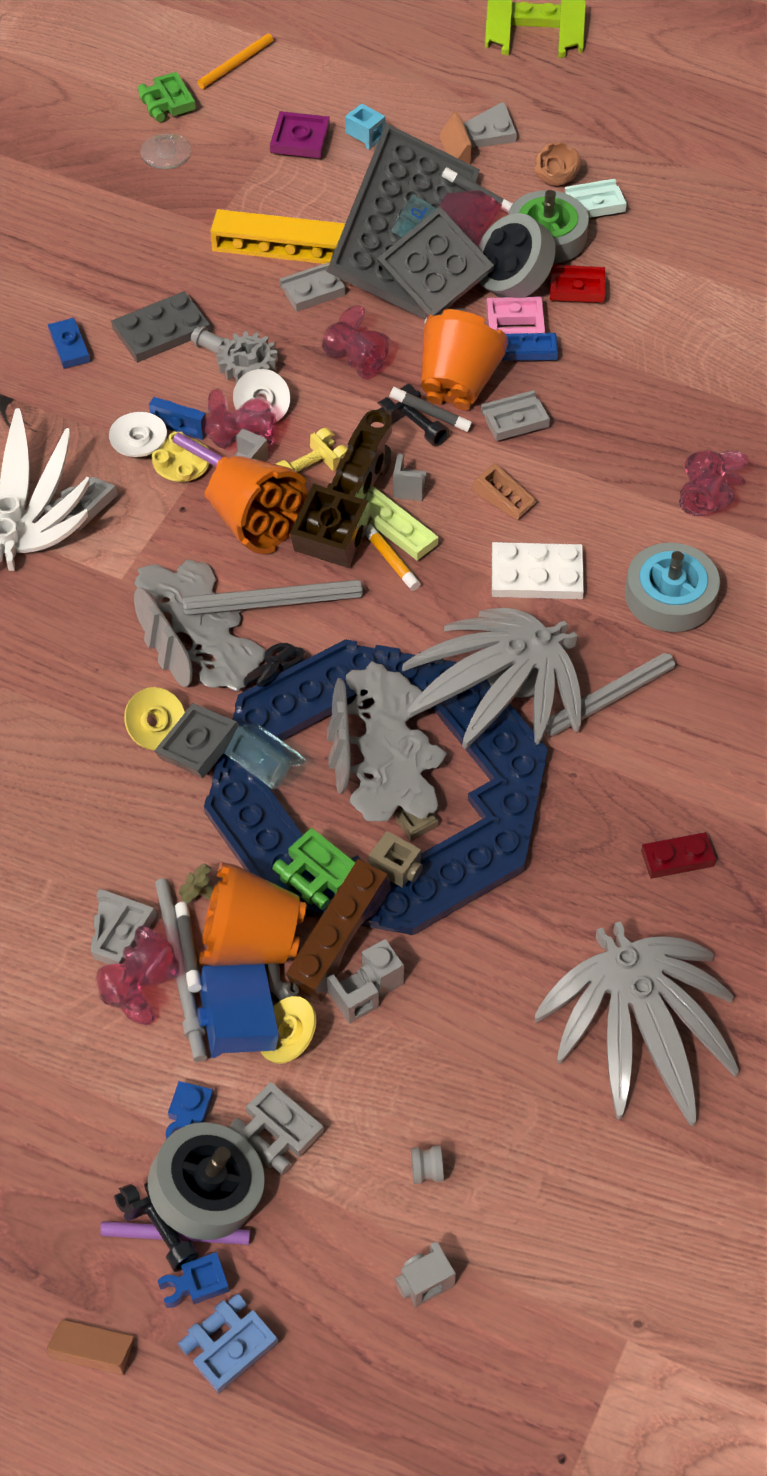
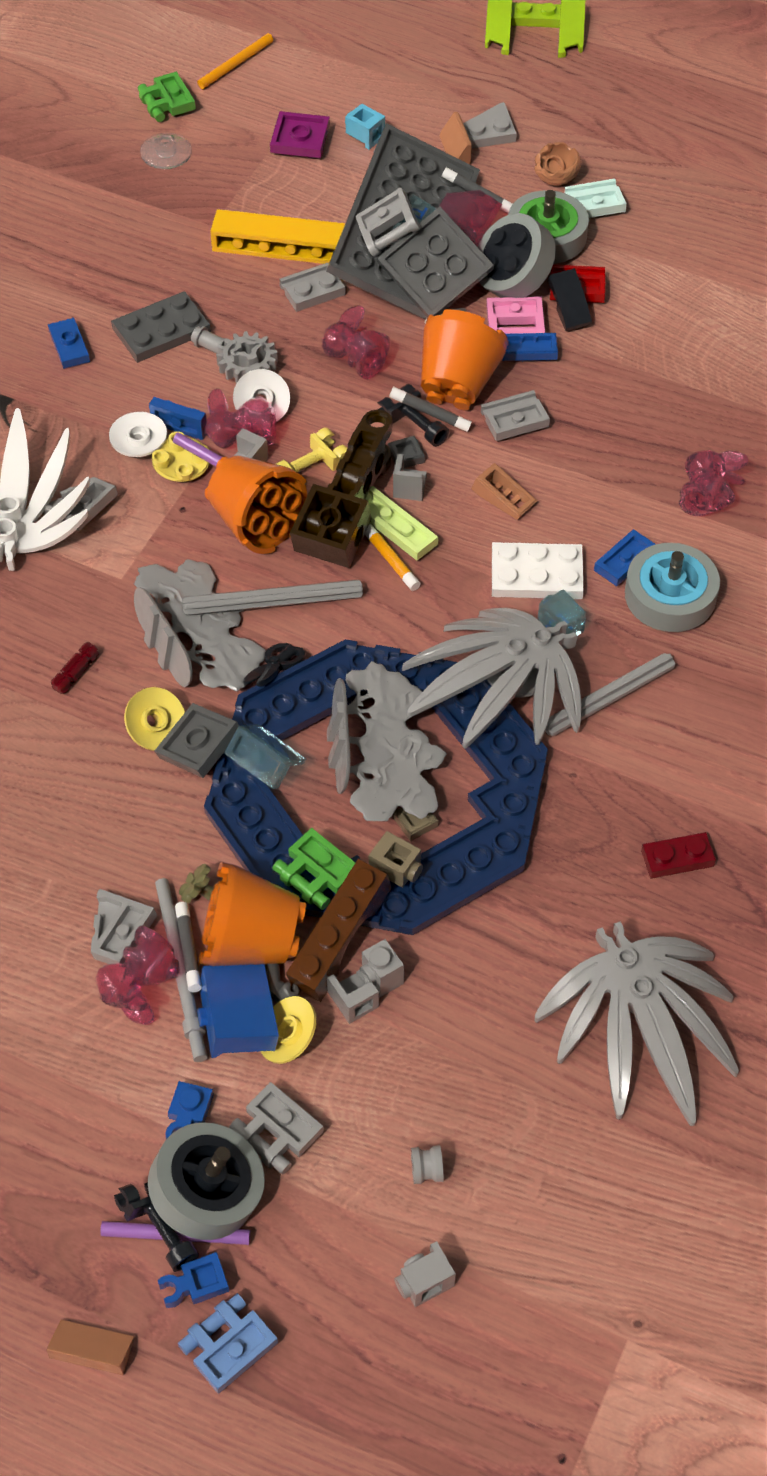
(74, 667): none -> dark red axle
(385, 215): none -> light grey plate
(410, 448): none -> dark grey tile
(562, 608): none -> clear light blue brick
(570, 299): none -> black slope
(616, 561): none -> blue plate

